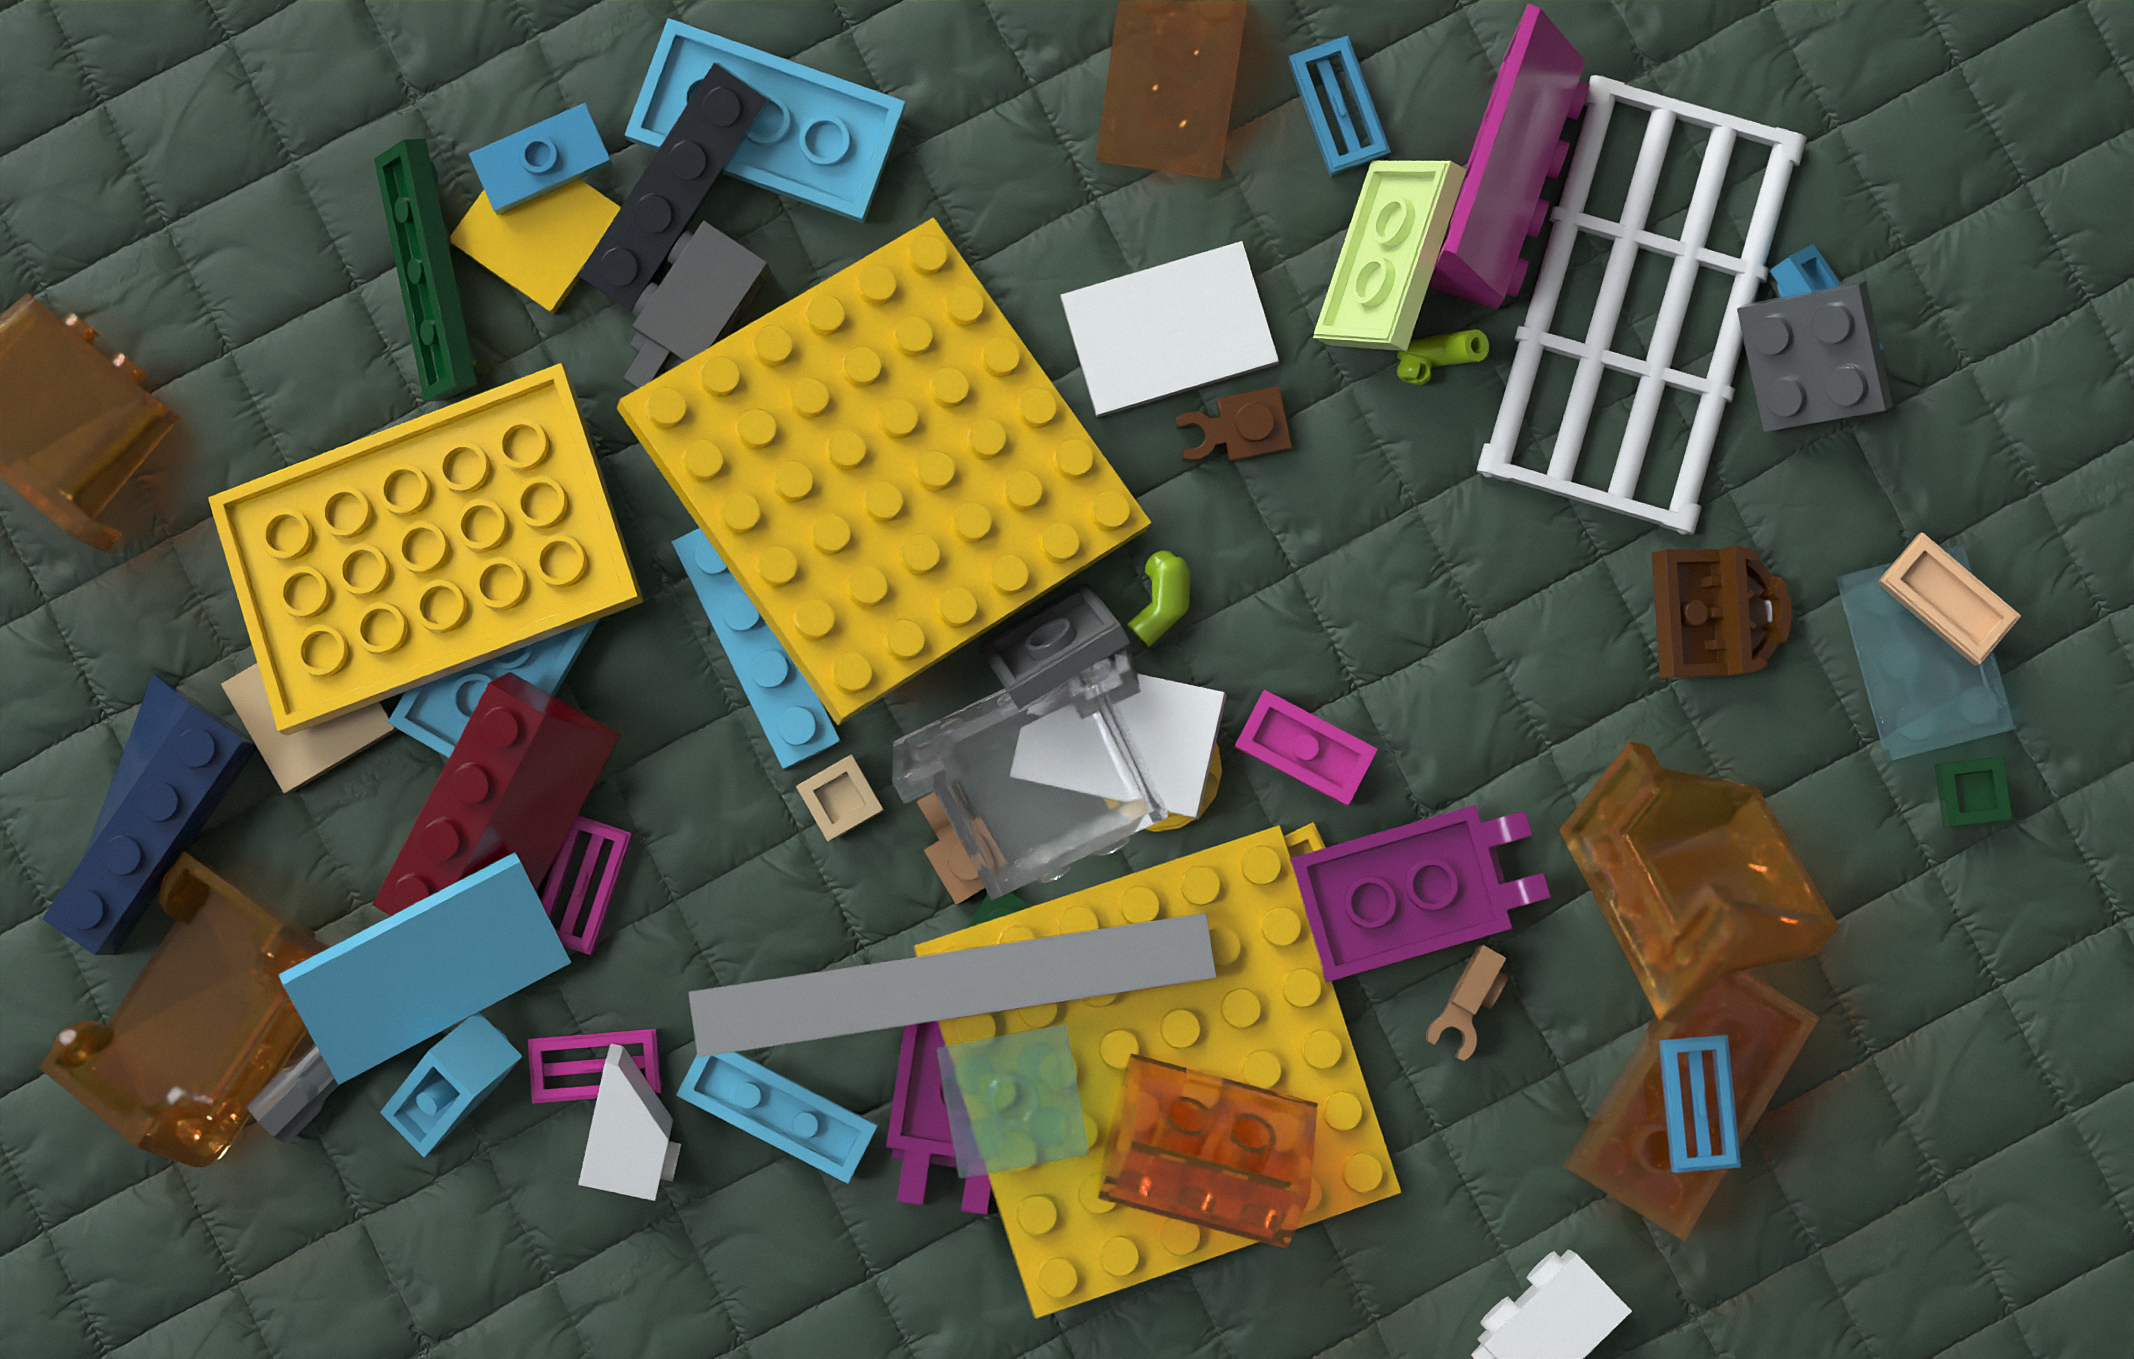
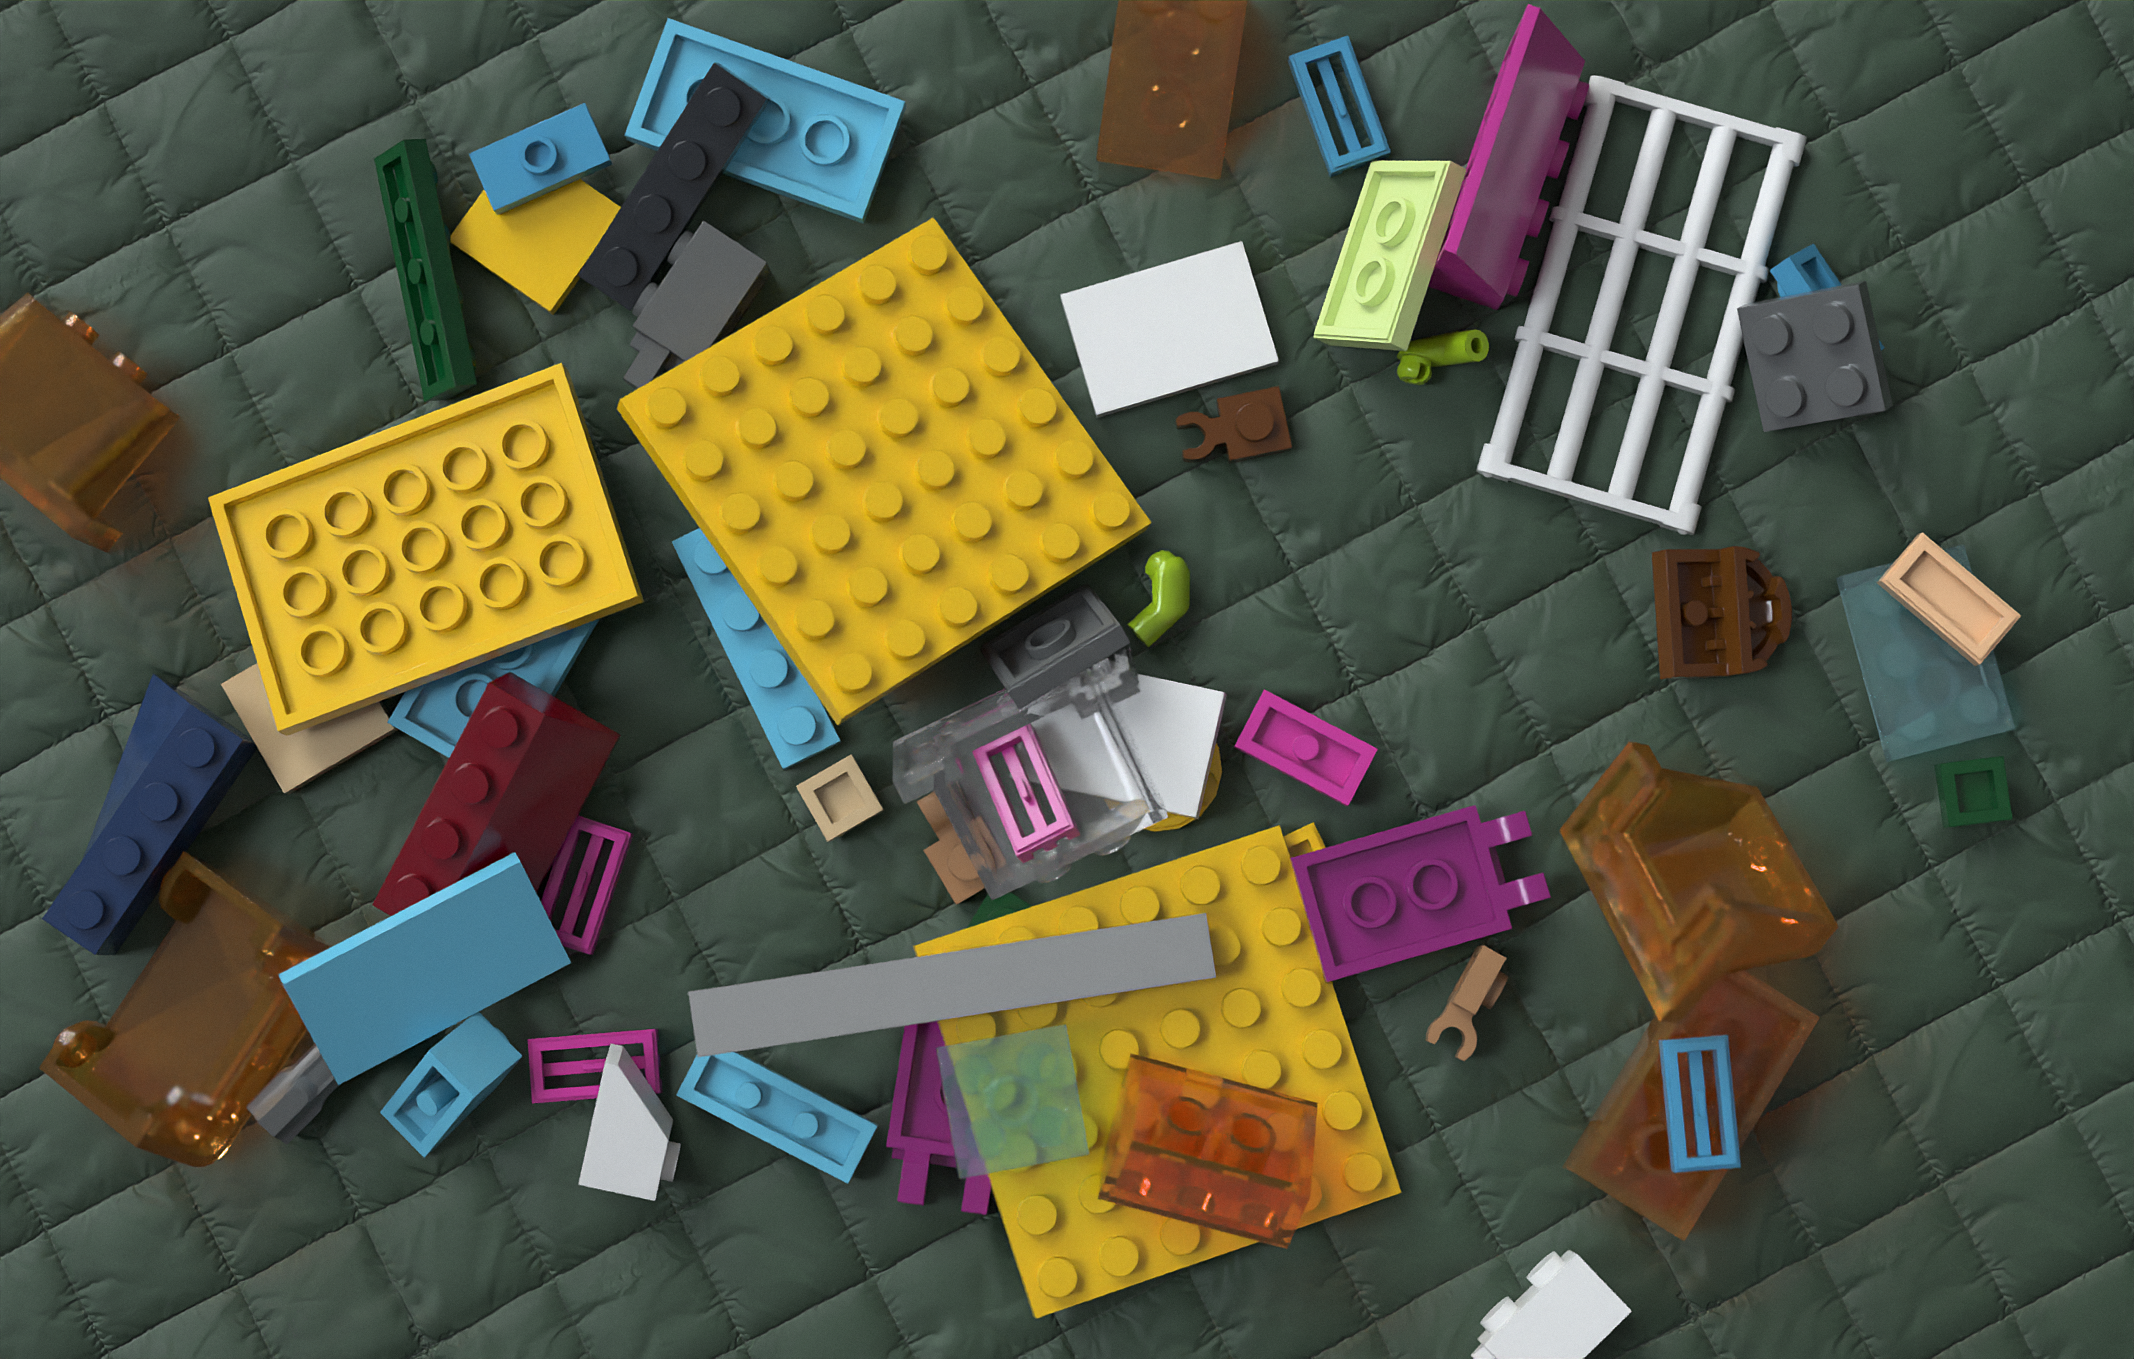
(1044, 835): none -> tile

